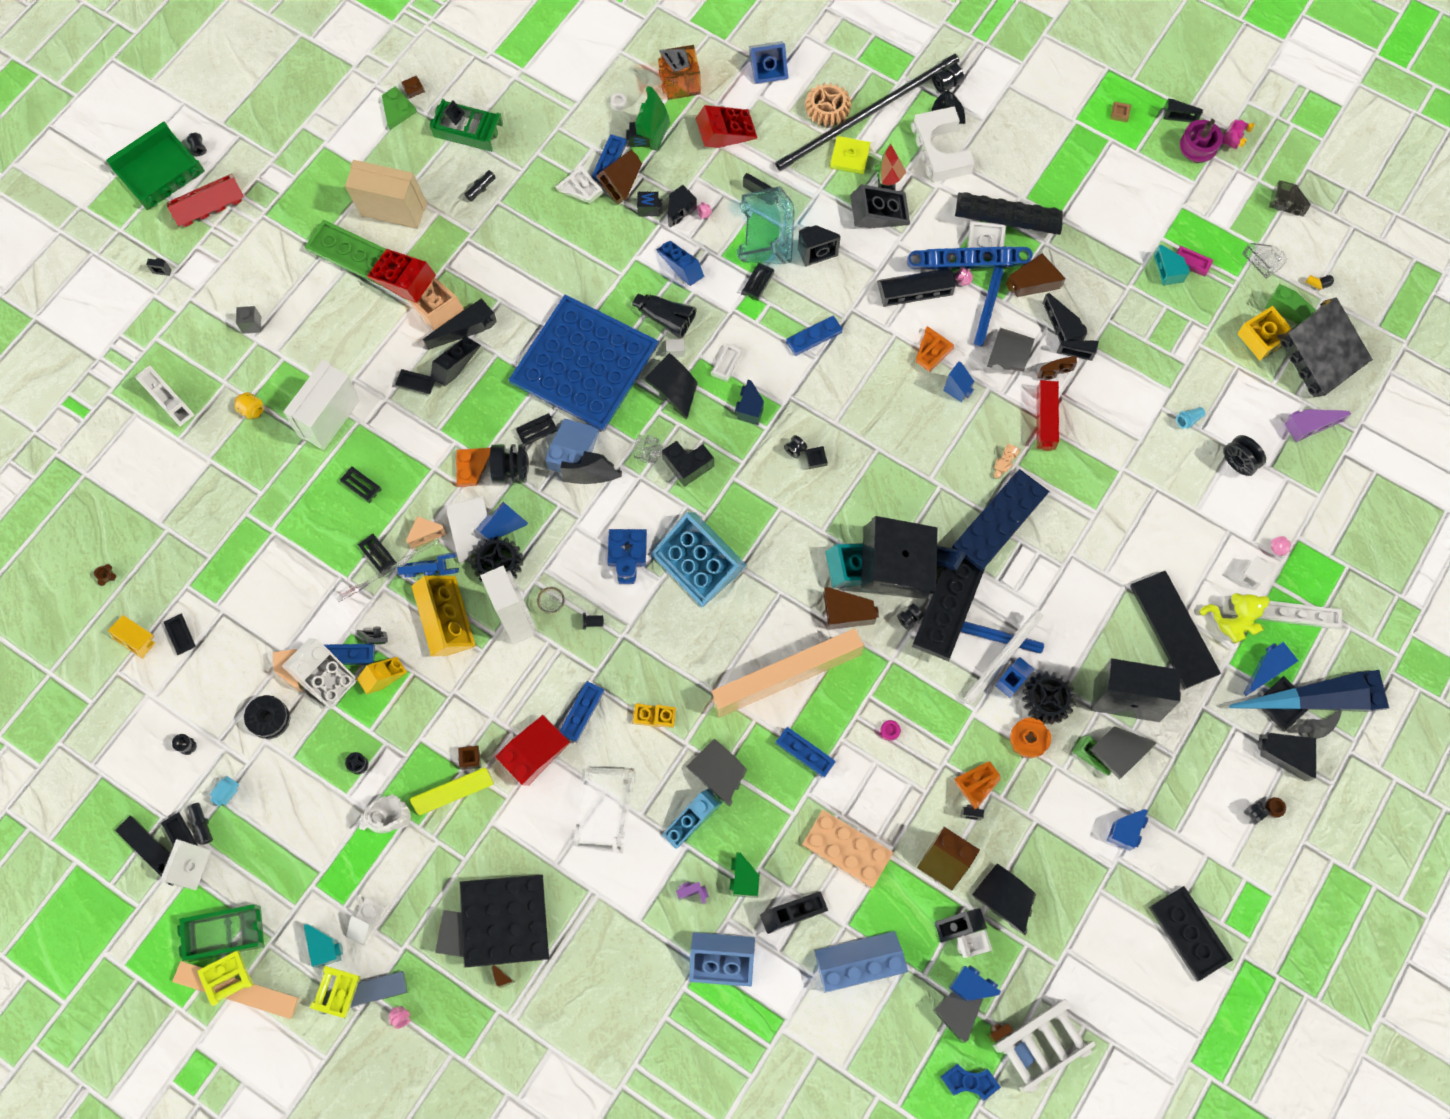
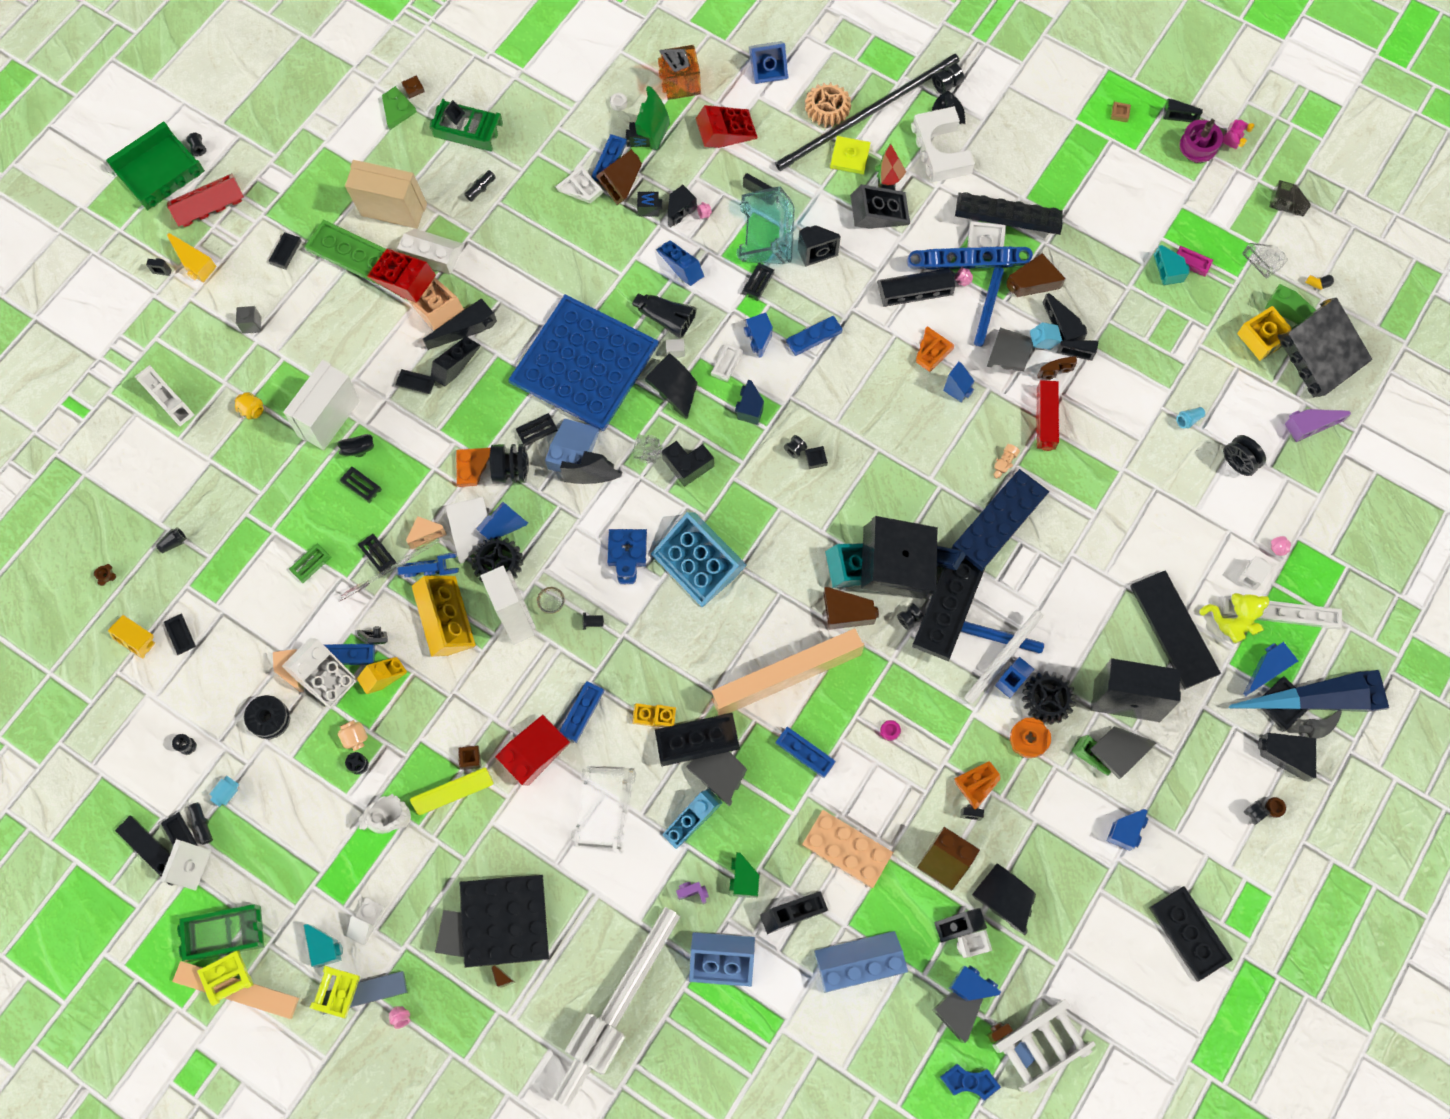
(171, 540): none -> black cone
(195, 262): none -> yellow slope
(285, 250): none -> black tile
(317, 564): none -> bright green tile
(352, 735): none -> light nougat head
(356, 446): none -> black piece
(435, 250): none -> white slope
(597, 1038): none -> white axle
(697, 739): none -> black plate
(760, 333): none -> blue slope
(1045, 336): none -> medium azure brick

